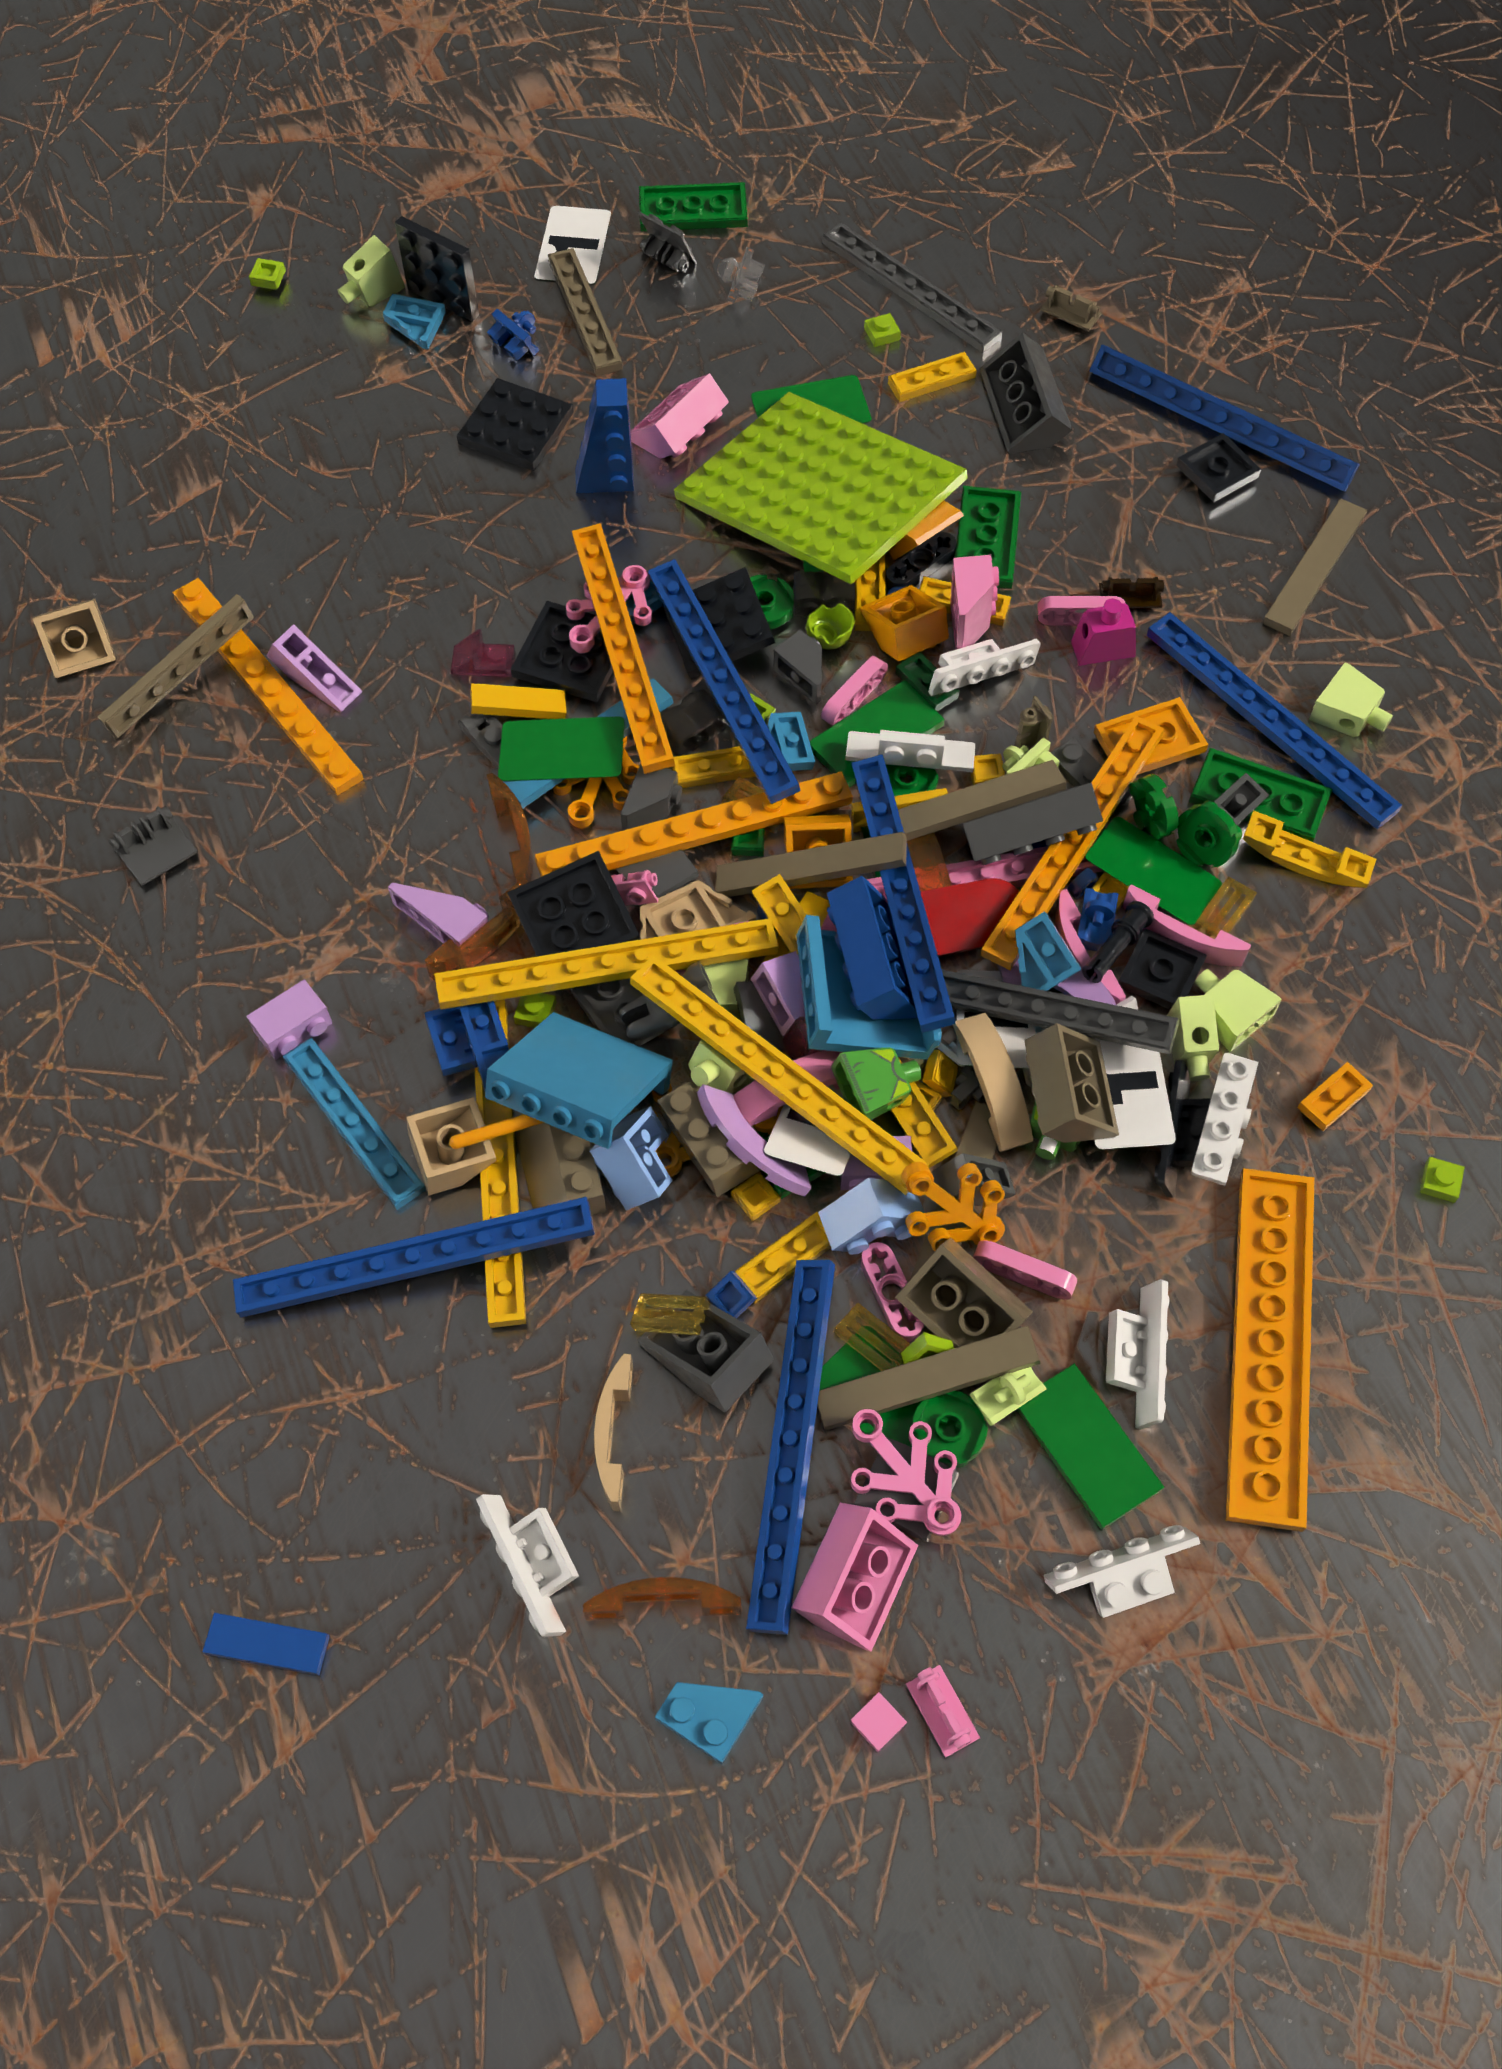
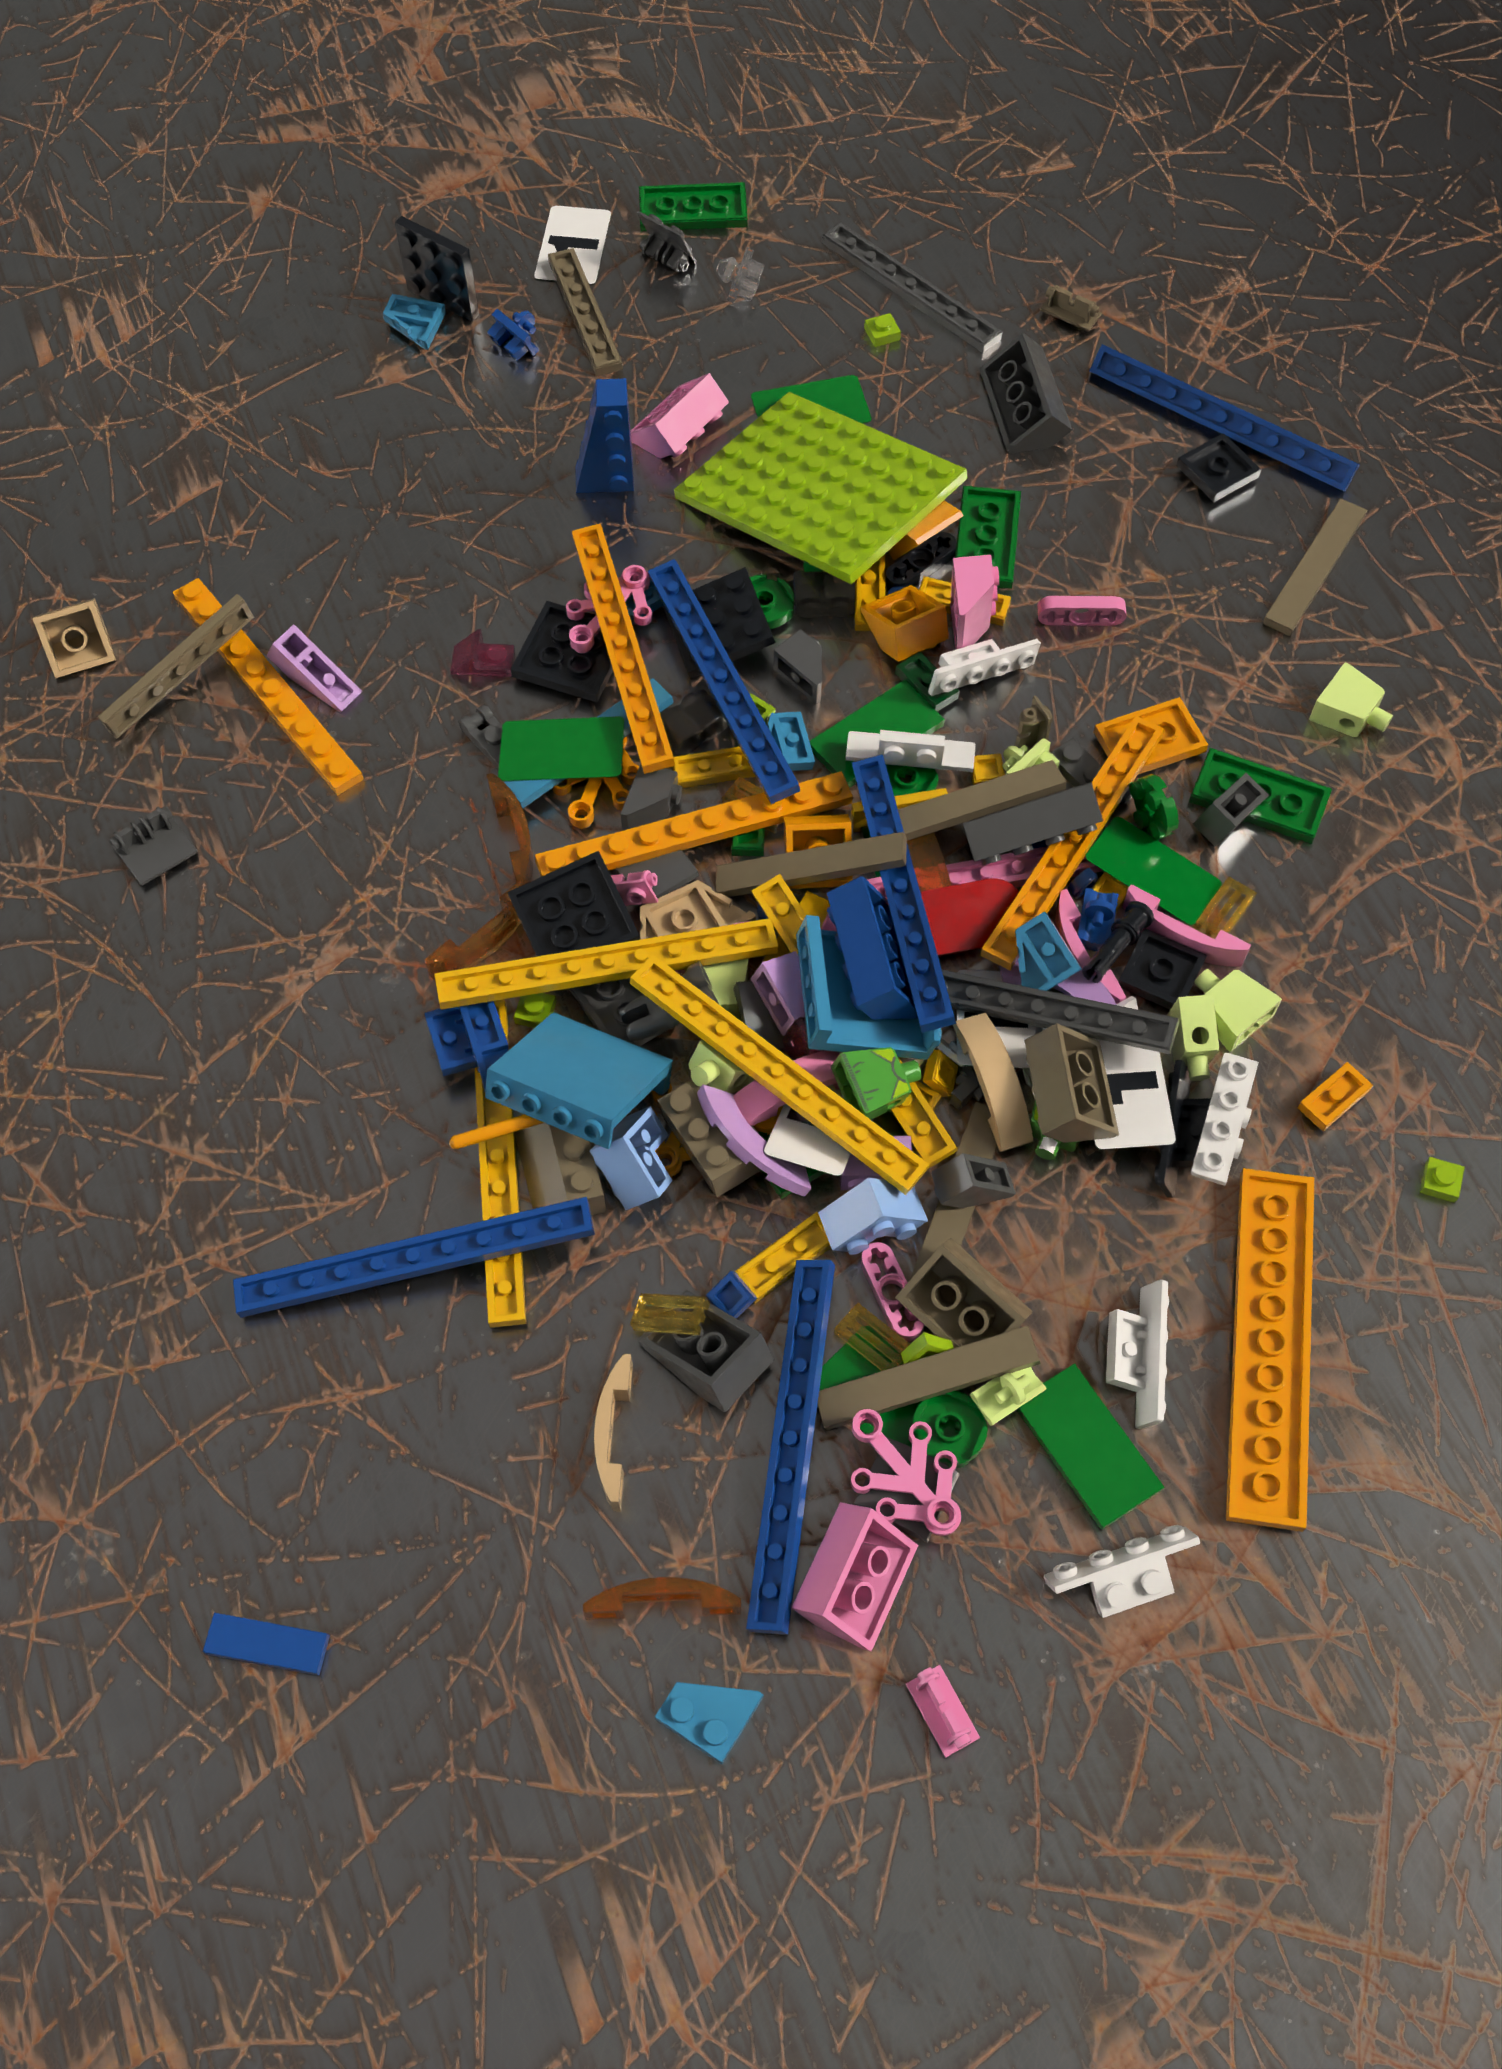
(267, 273): lime plate -> none
(290, 1019): lavender brick -> none
(354, 1123): dark azure tile -> none
(371, 274): yellowish green torso -> none
(438, 1162): tan slope -> none
(439, 913): lavender slope -> none
(515, 424): black plate -> none
(517, 701): yellow tile -> none
(533, 1557): white bracket -> none
(755, 1196): yellow tile -> none
(830, 626): lime hair -> none
(854, 690): bright pink beam -> none
(878, 1722): bright pink tile -> none
(932, 376): yellow tile -> none
(979, 1226): light orange plant -> none
(1025, 1270): bright pink beam -> none
(1105, 634): dark pink torso -> none
(1138, 594): dark brown hinge -> none
(1218, 824): green plate -> none
(1274, 721): blue plate -> none
(1306, 857): yellow slope -> none

